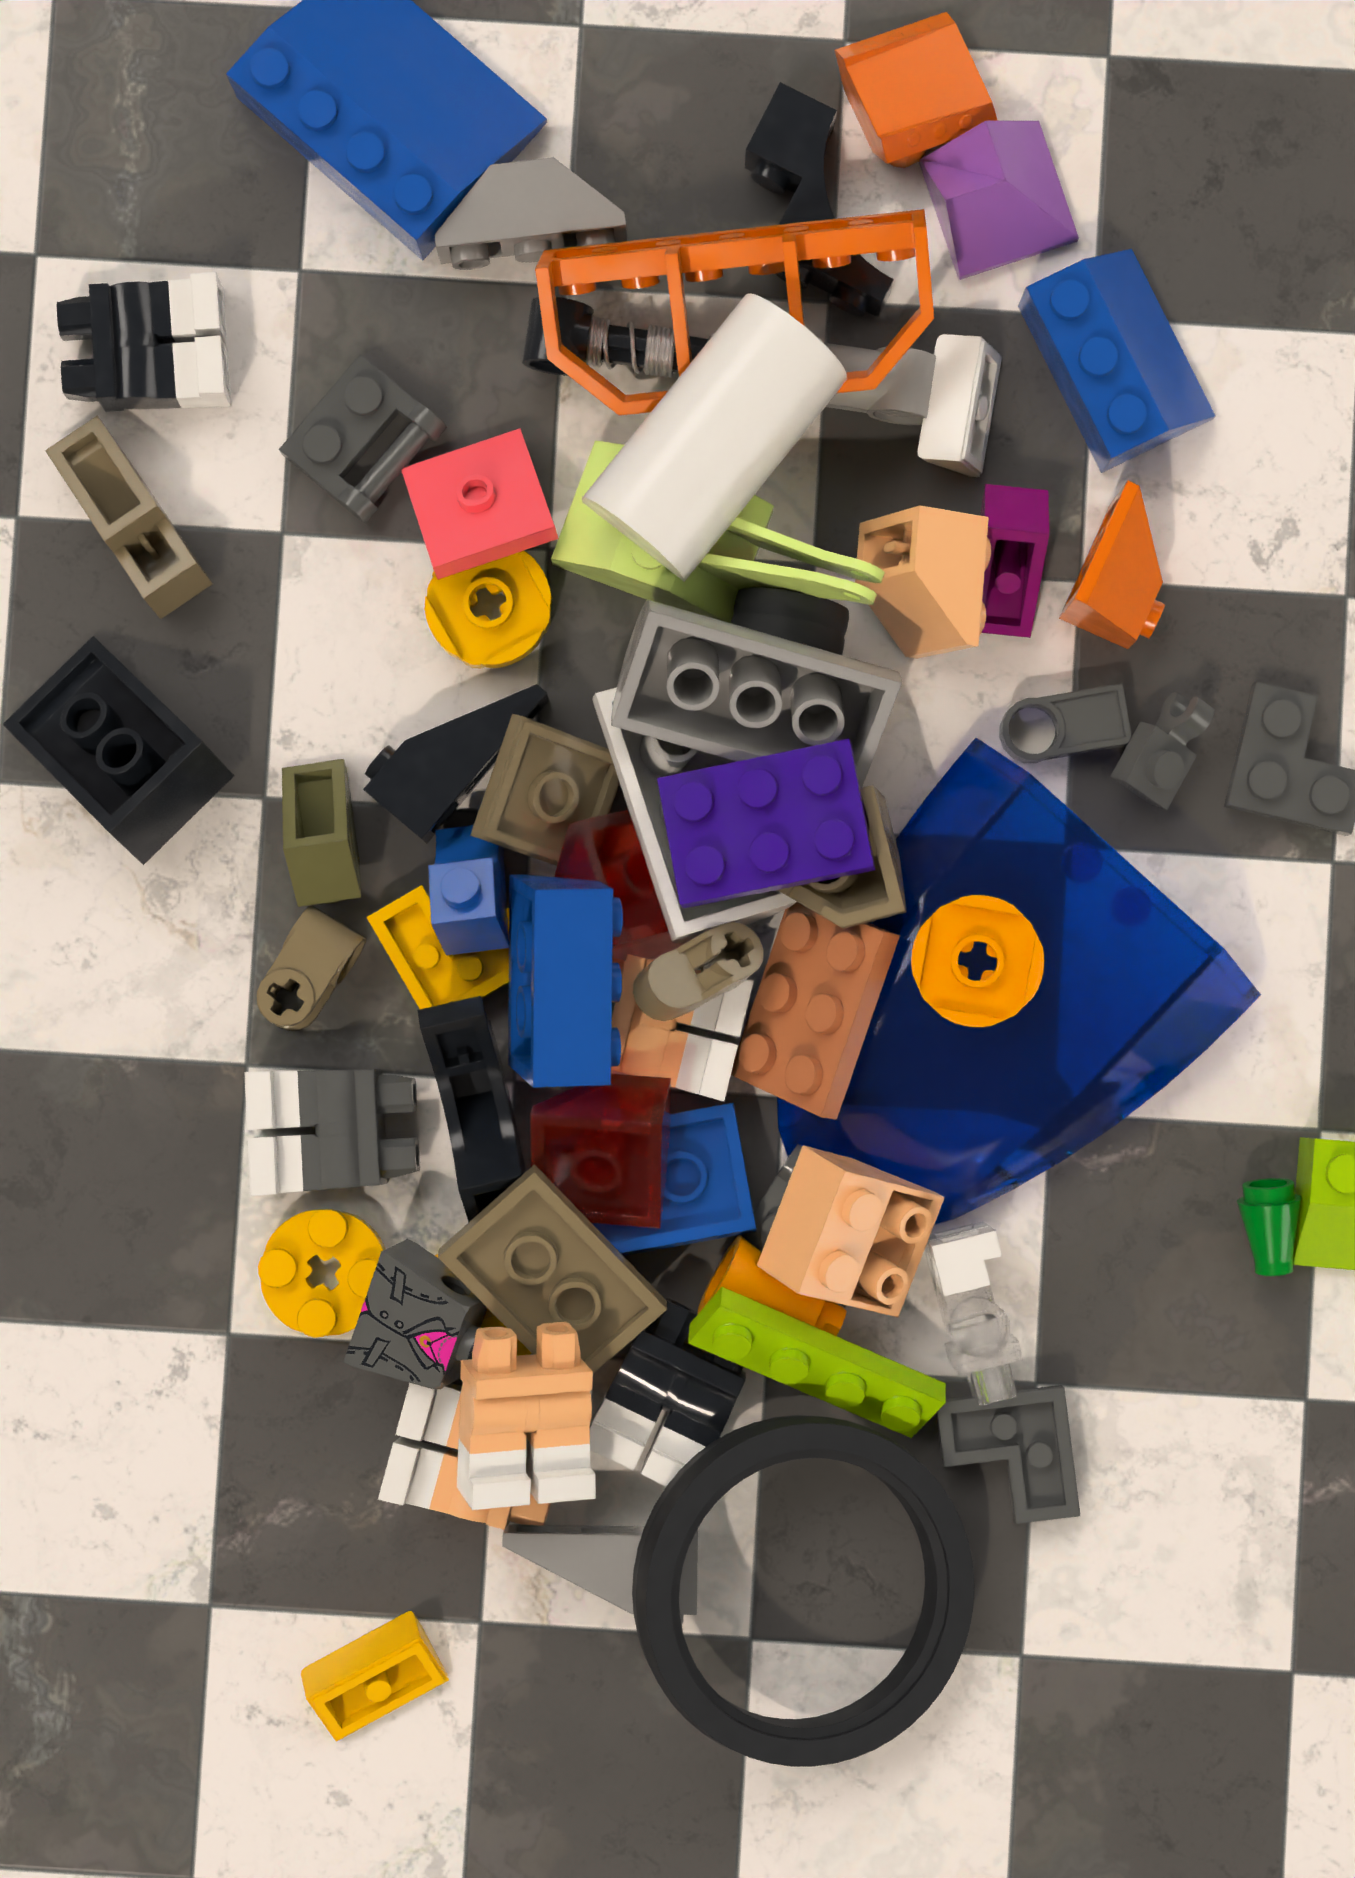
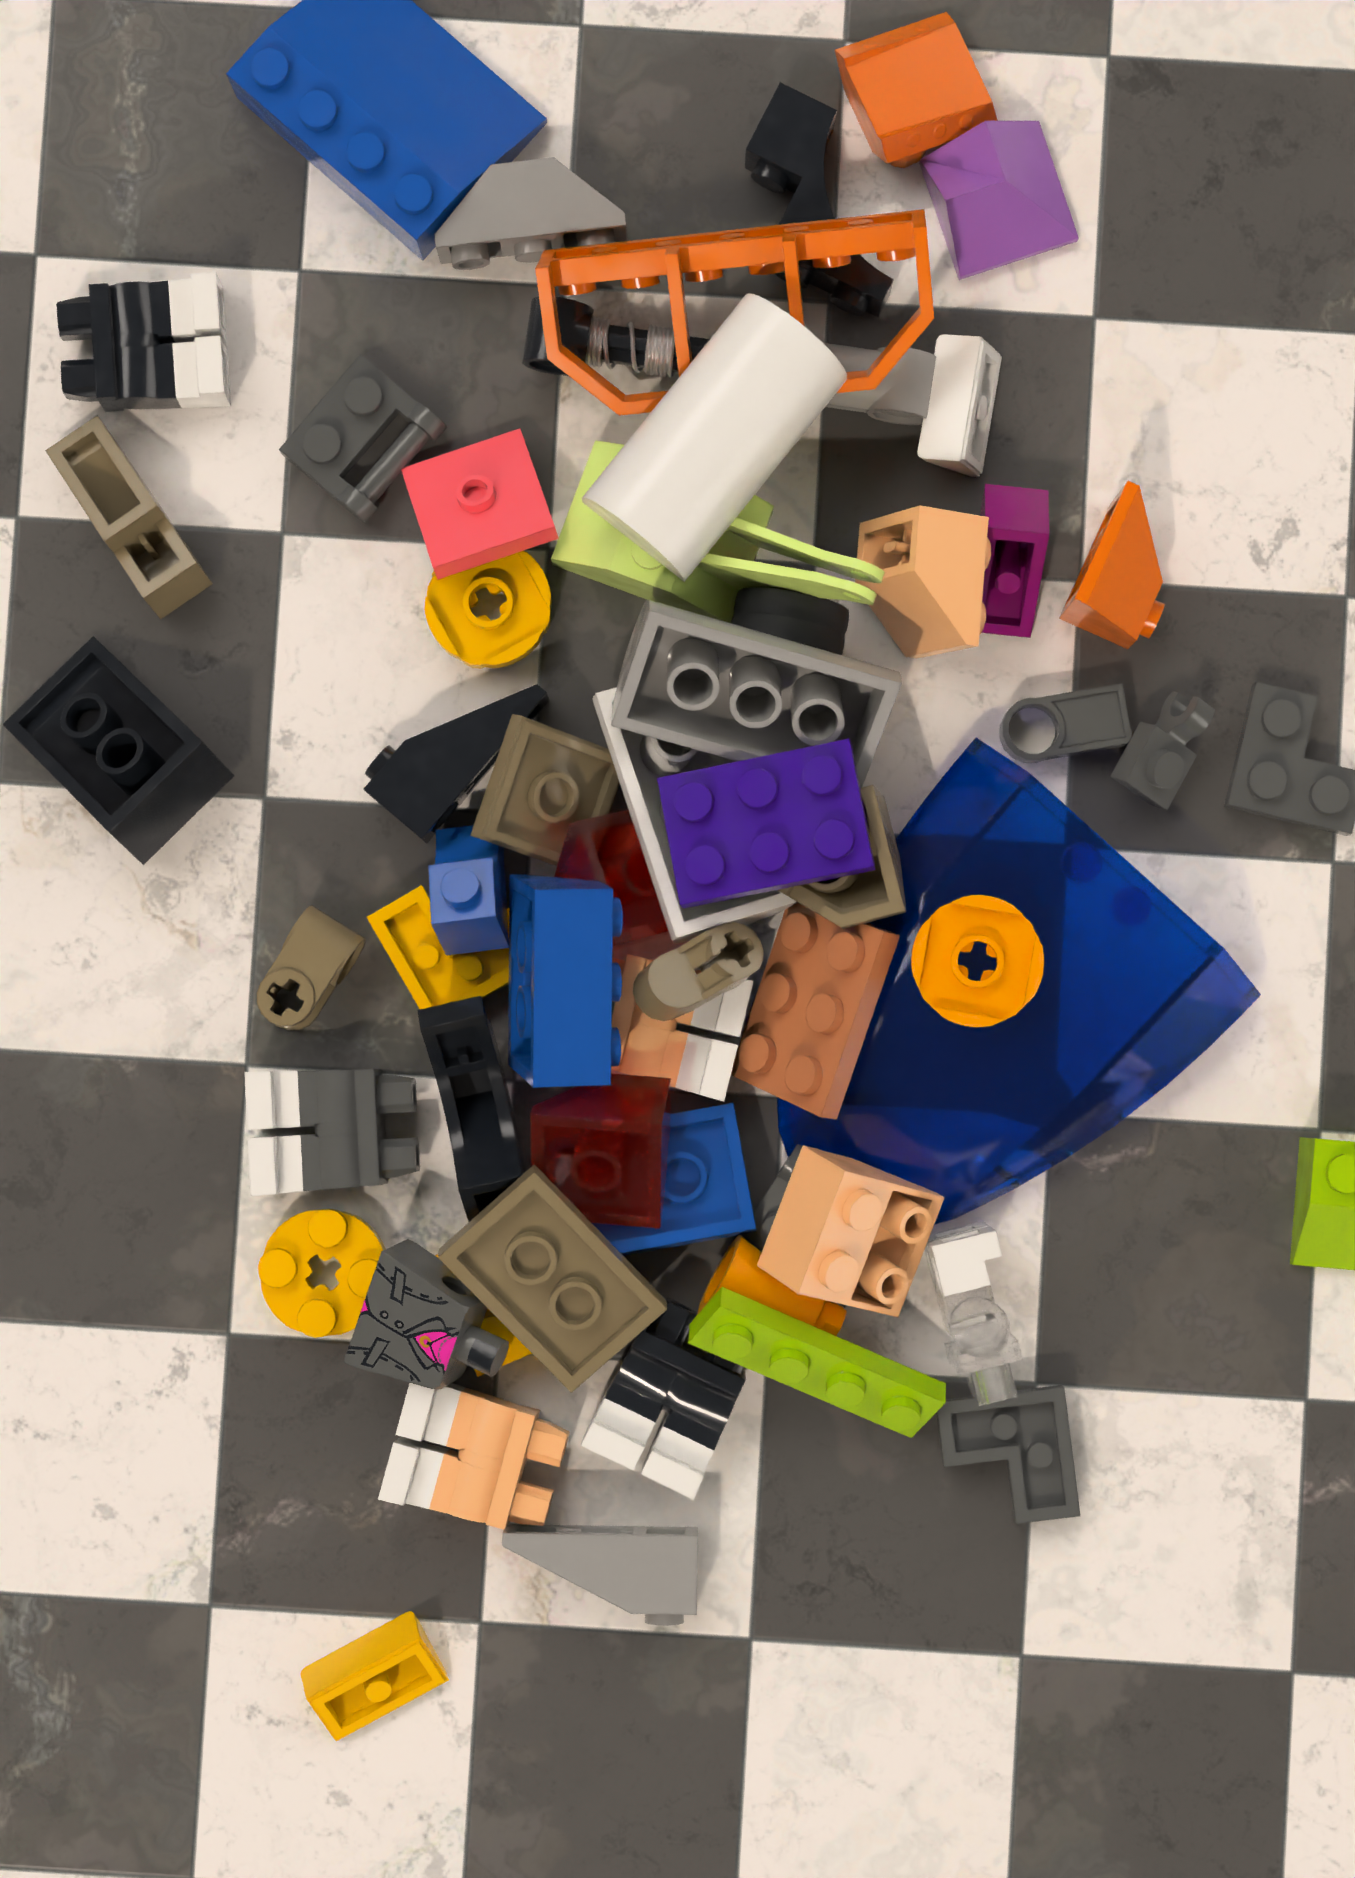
(320, 833): olive slope -> none
(525, 1420): light nougat hips -> none
(925, 1663): black tyre -> none
(1114, 357): blue slope -> none
(1271, 1223): green cone -> none

